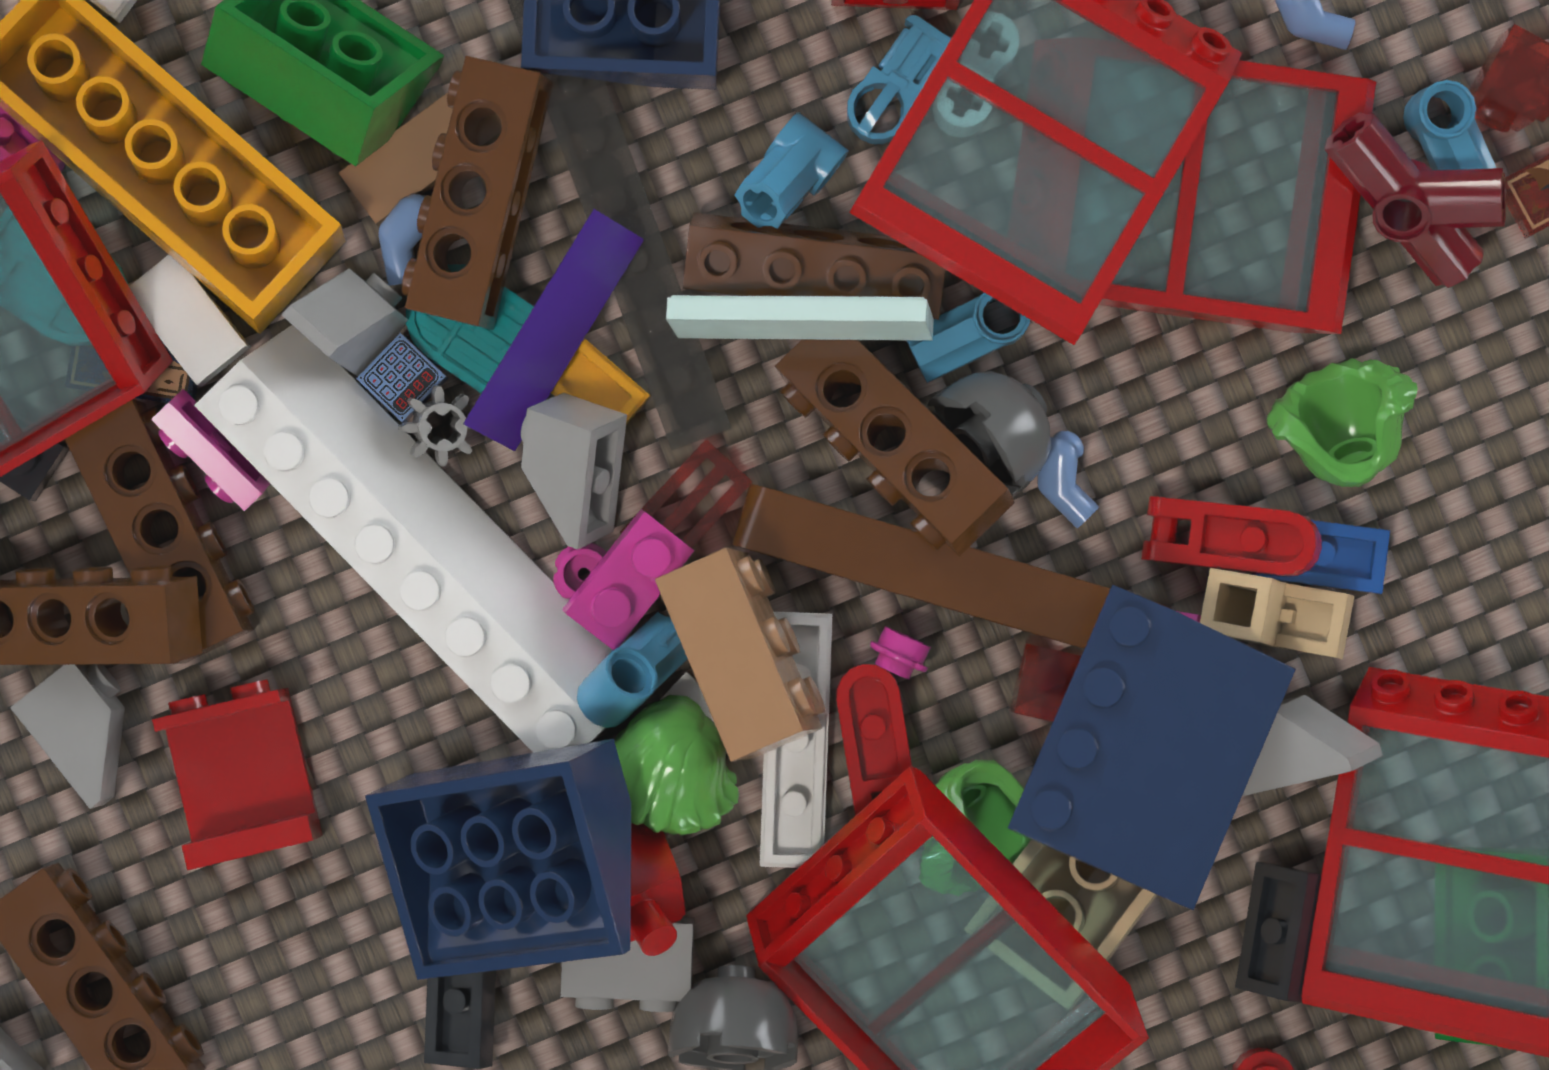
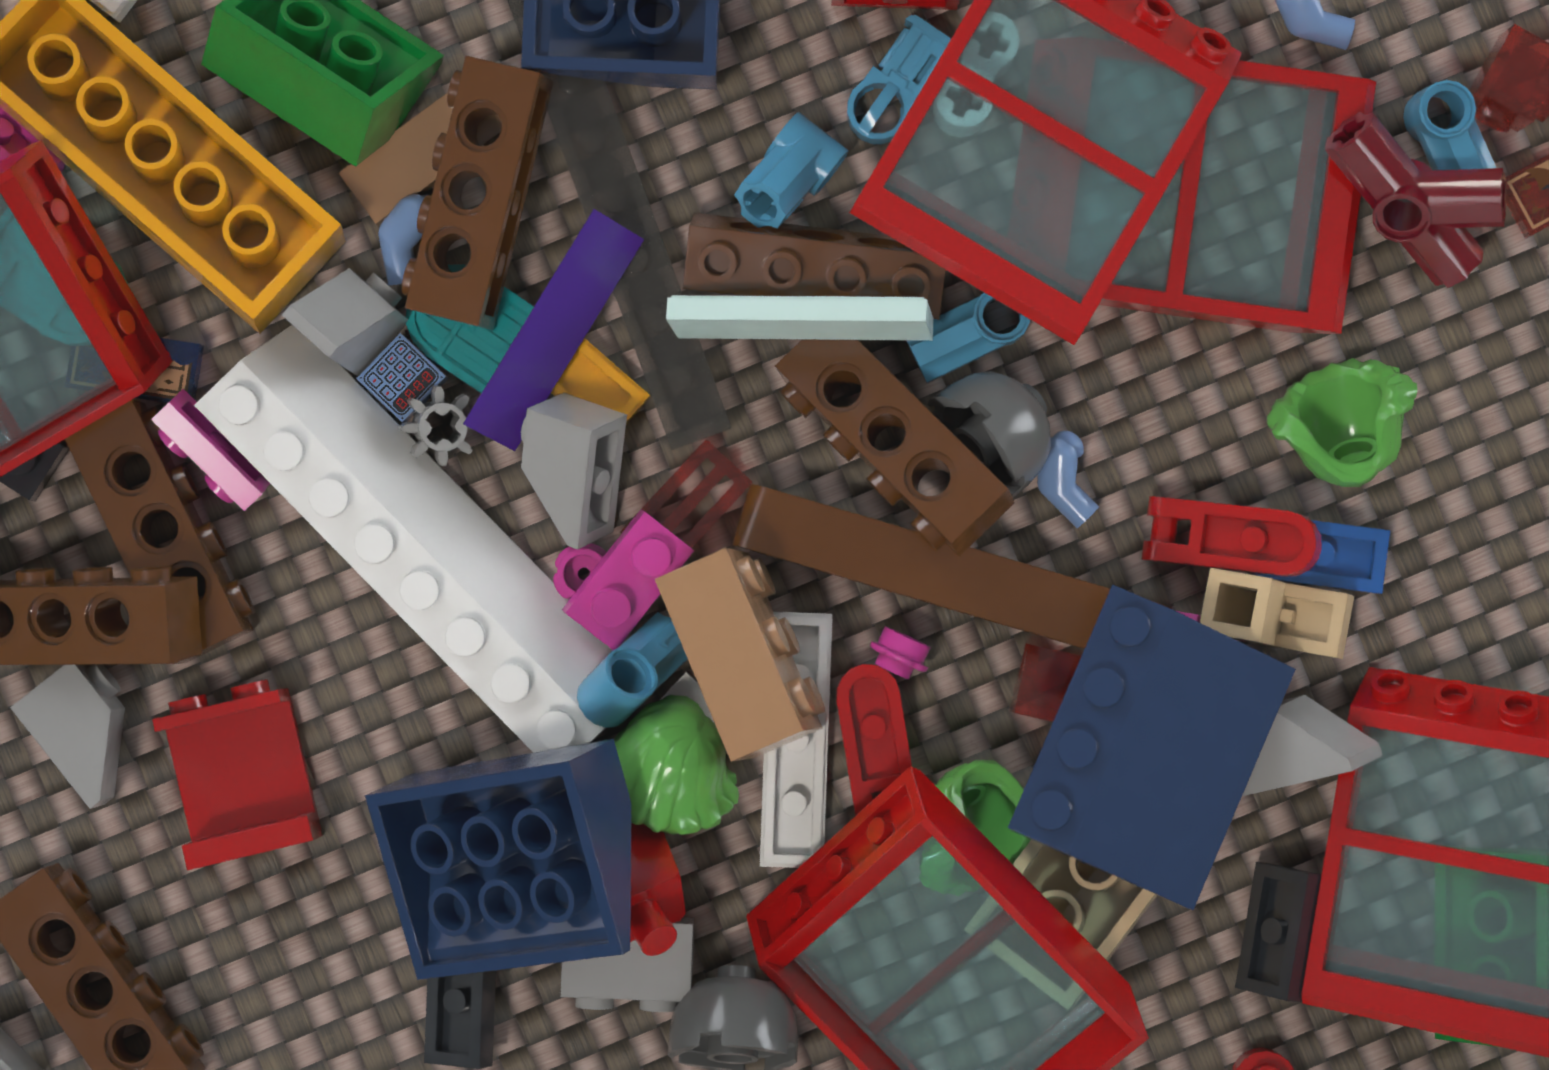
(188, 320): white slope -> none

